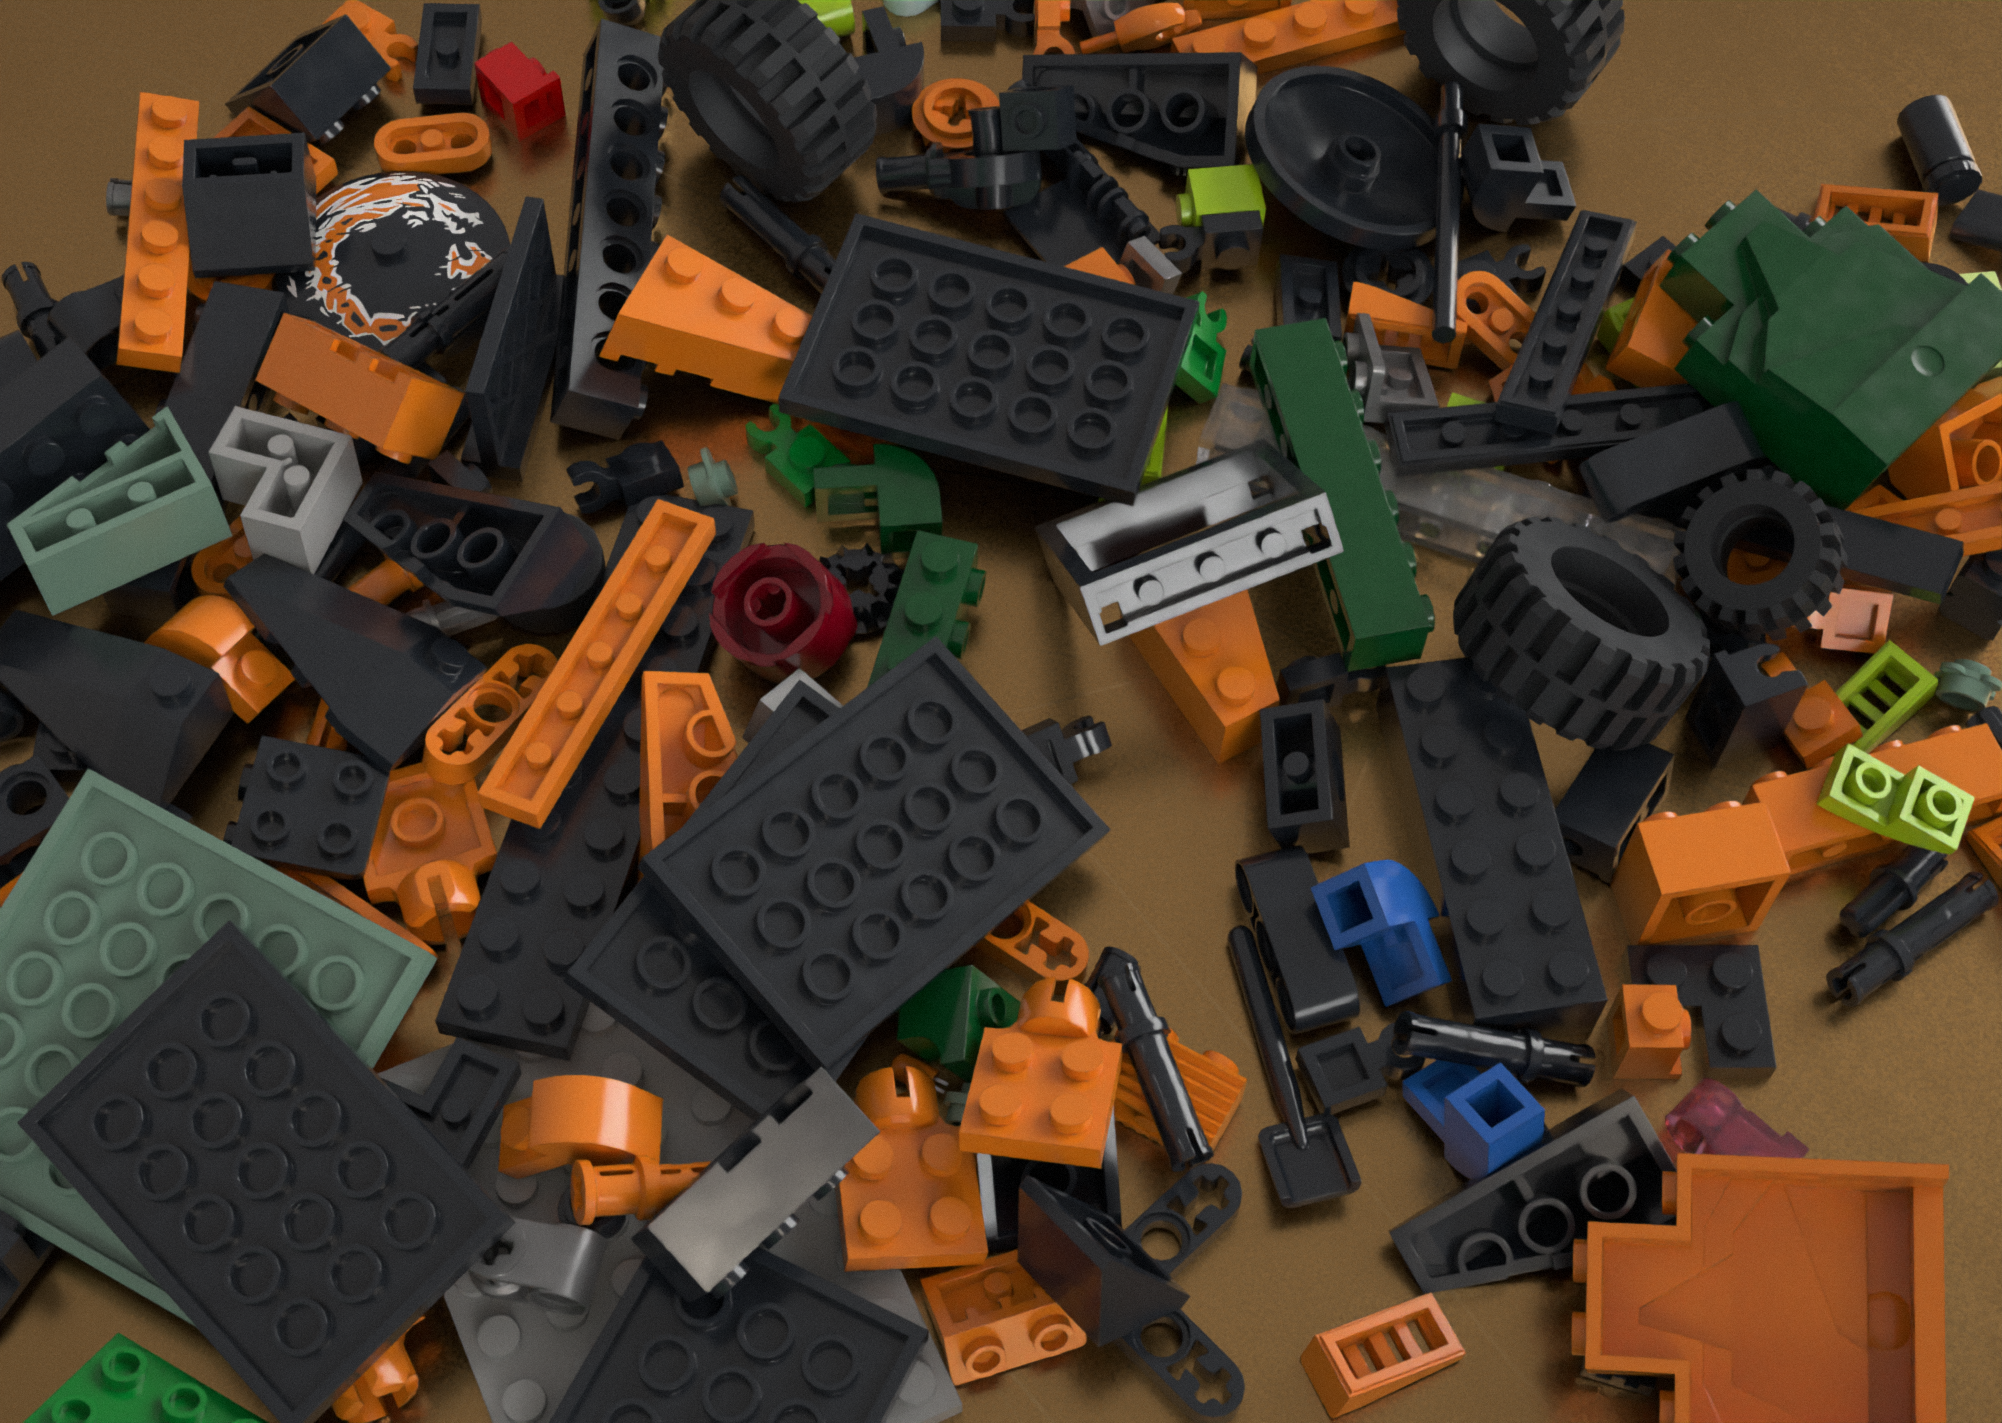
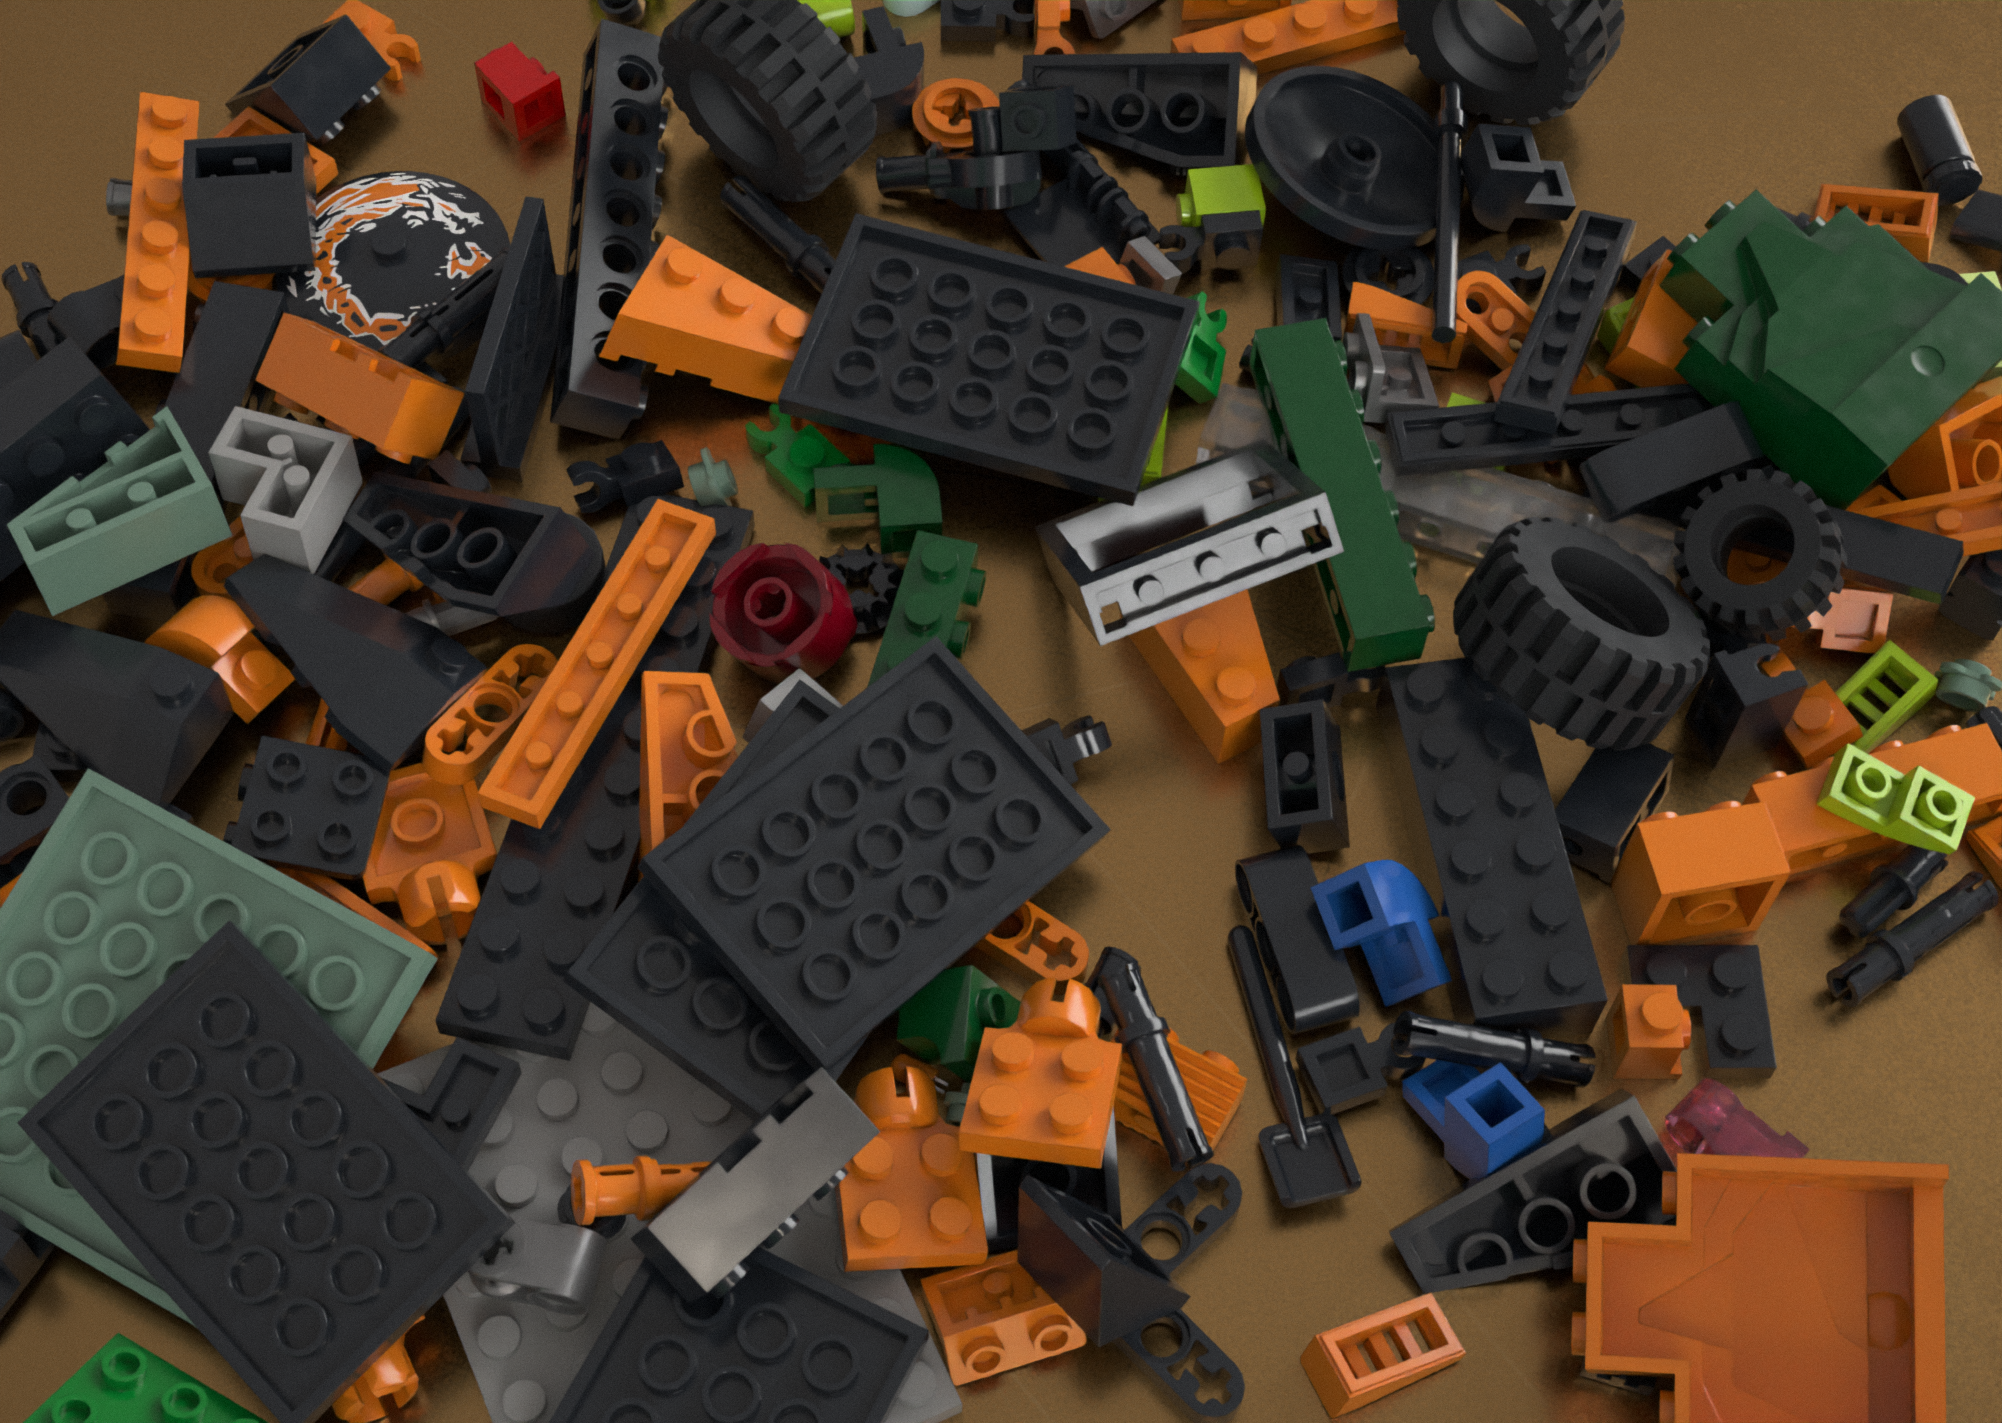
(434, 144): orange plate -> none
(447, 54): black plate -> none
(579, 1120): orange brick -> none
(1146, 28): orange hand -> none

